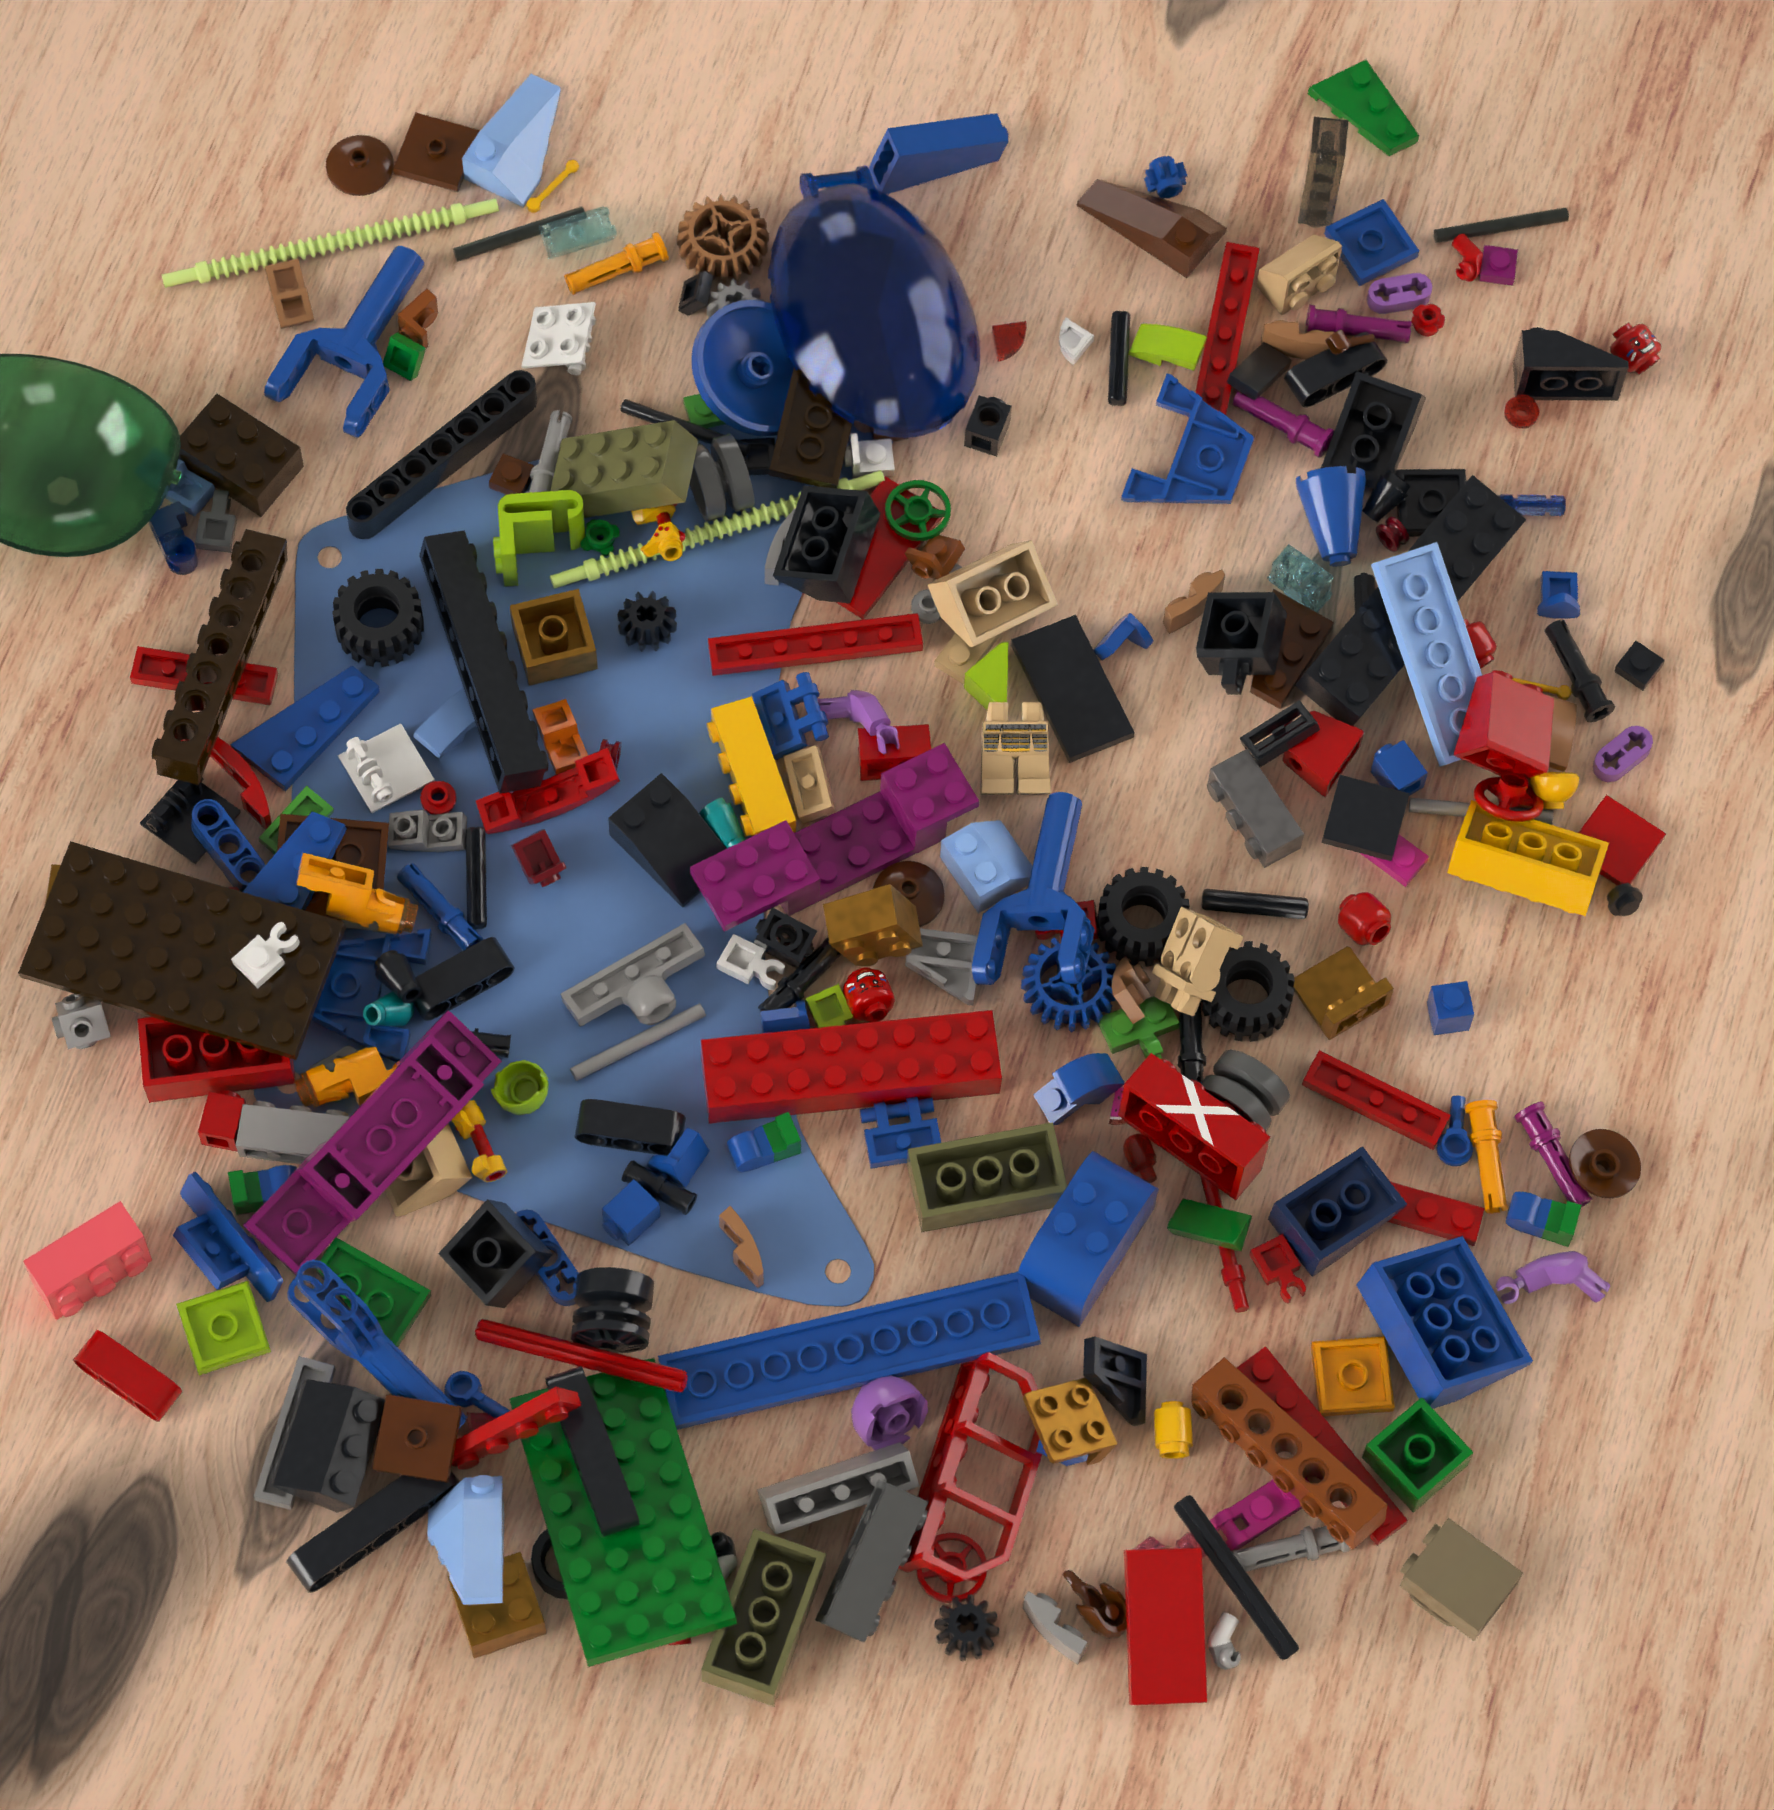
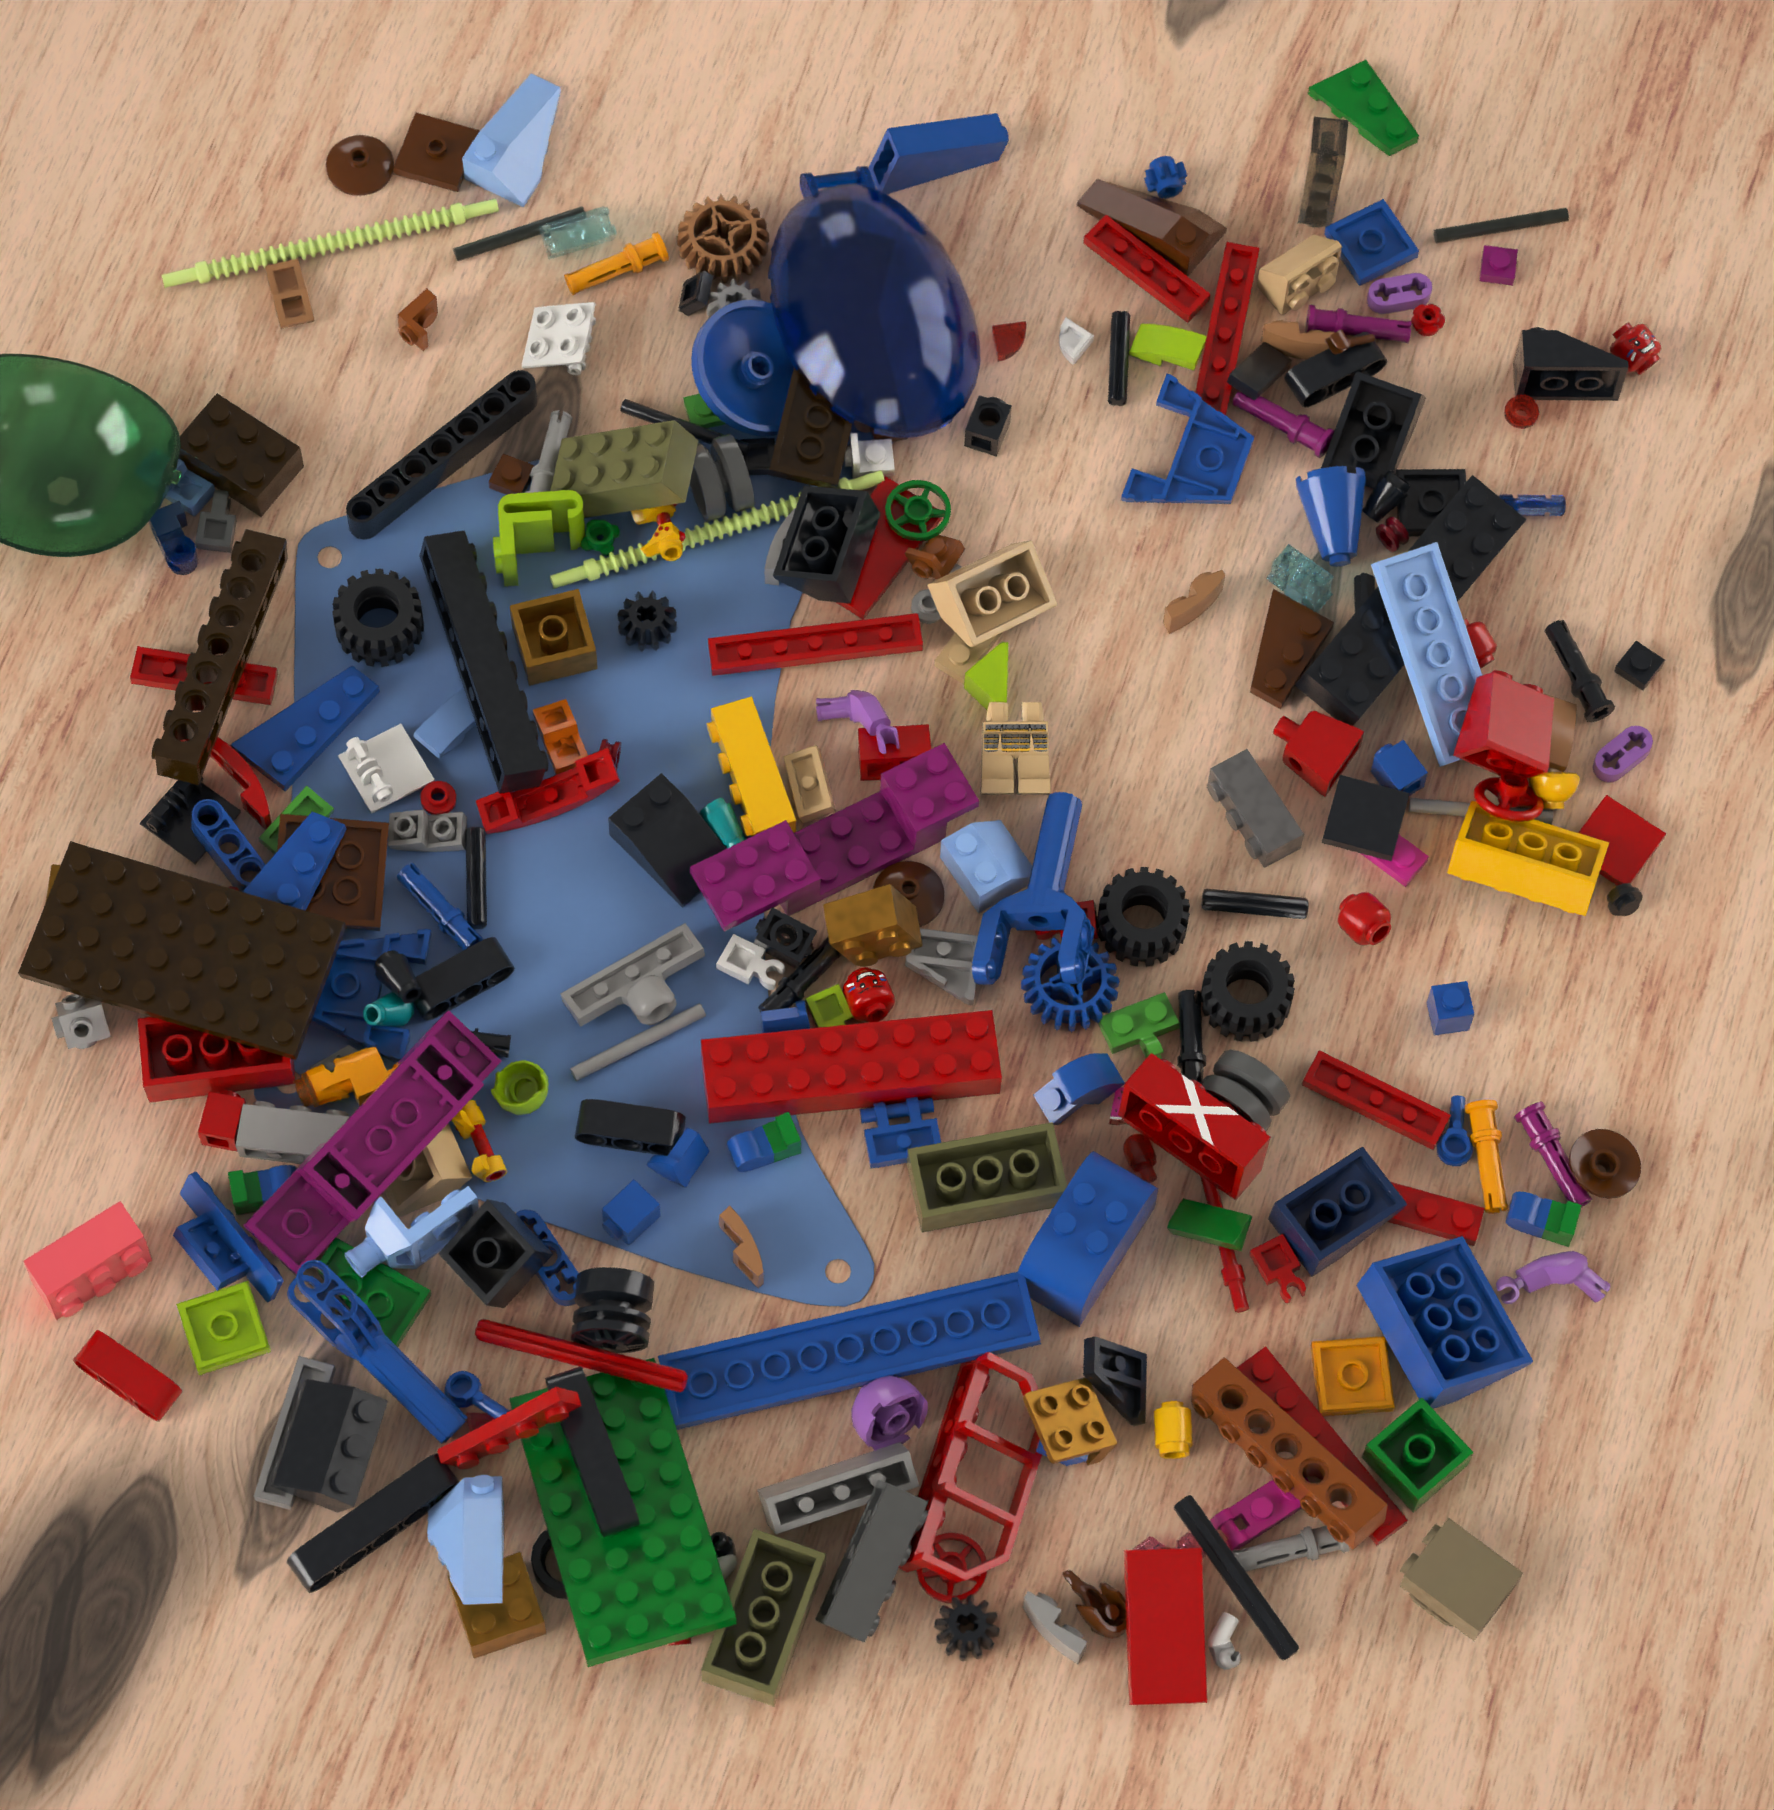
(262, 958): white plate -> none
(353, 897): light orange plate -> none
(354, 345): blue piece -> none
(404, 356): green plate -> none
(410, 1248): none -> light blue plate
(417, 1438): reddish brown plate -> none
(533, 204): yellow hinge -> none
(538, 858): dark red bracket -> none
(660, 1187): black pin -> none
(780, 717): blue plate -> none
(1072, 688): black tile -> none
(1126, 627): blue tile -> none
(1130, 988): medium nougat slope -> none
(1146, 268): none -> red plate
(1193, 960): tan hips -> none
(1240, 636): black hinge -> none
(1282, 736): black tile -> none
(1341, 992): pearl gold bracket -> none
(1471, 256): red arm -> none
(1559, 595): blue tile -> none
(1563, 692): yellow hinge -> none

